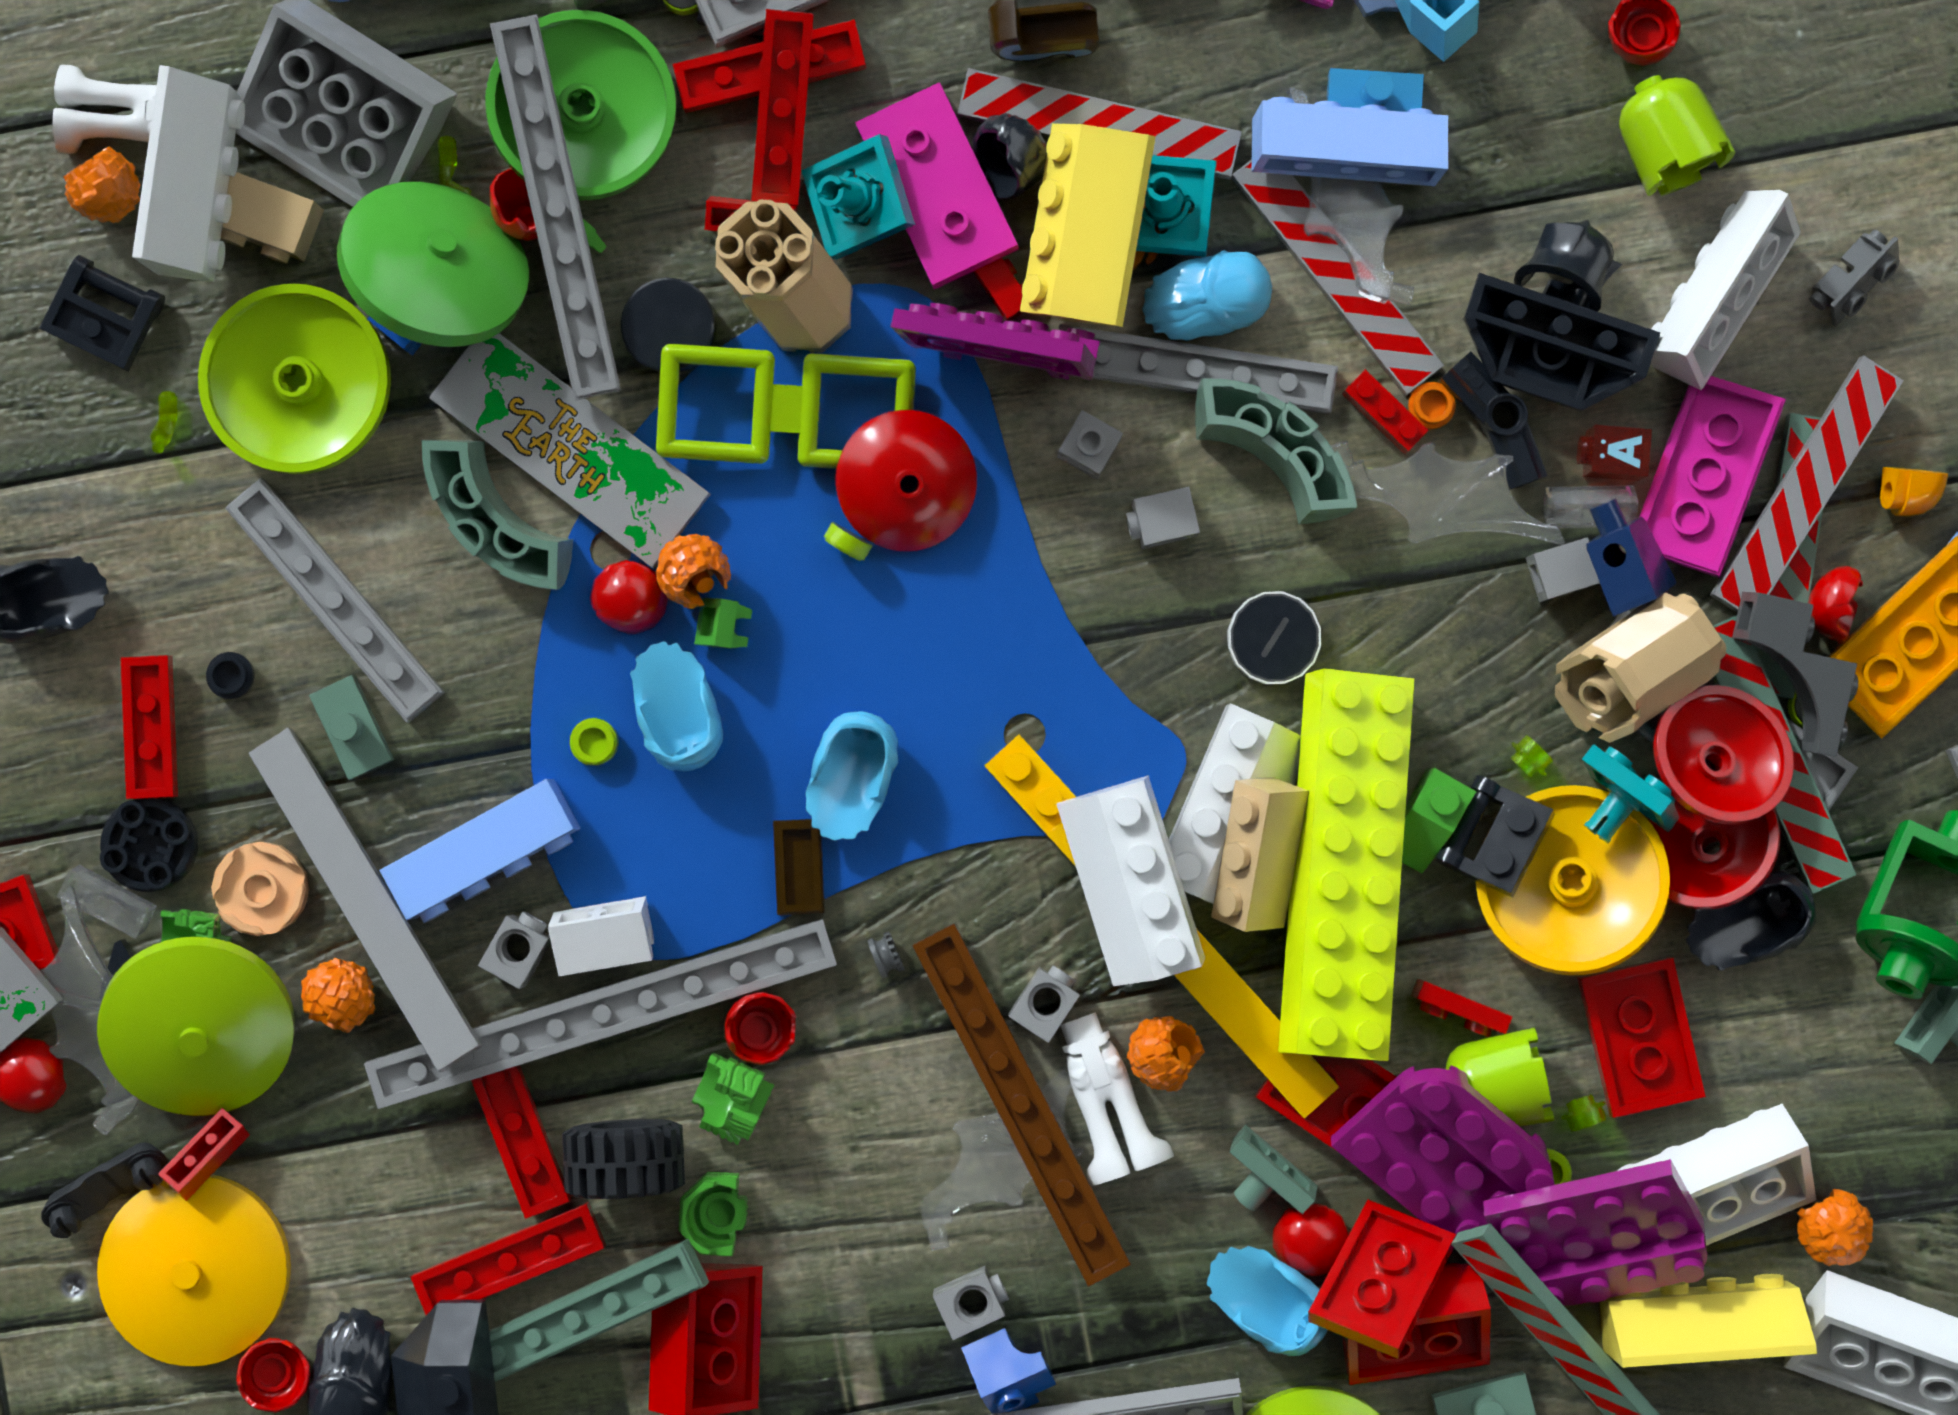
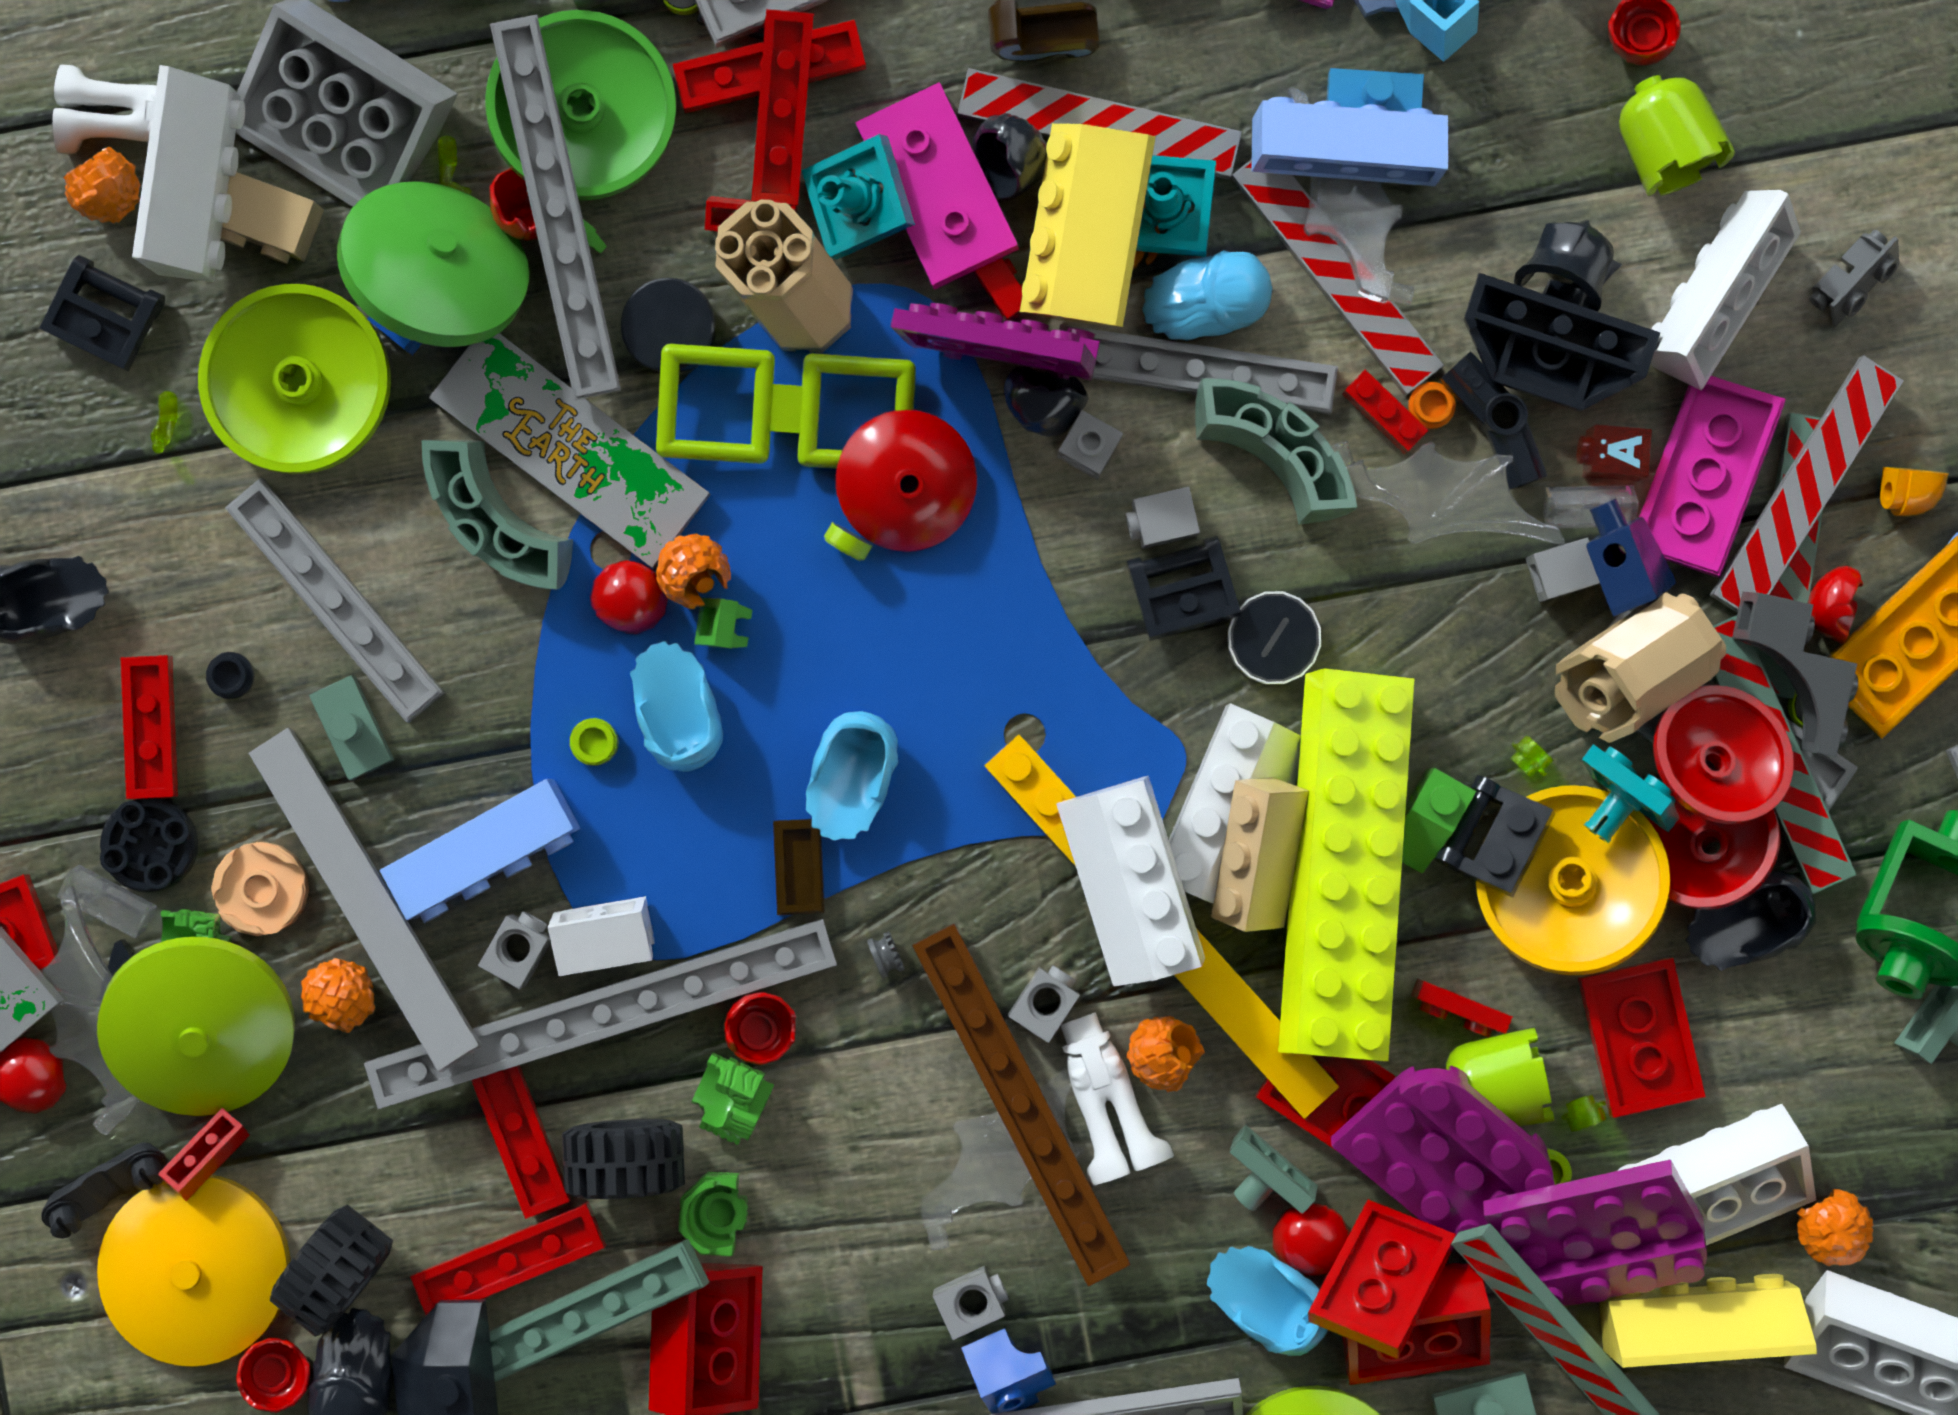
(331, 1270): none -> black tyre
(1043, 402): none -> black hair
(1185, 602): none -> black plate

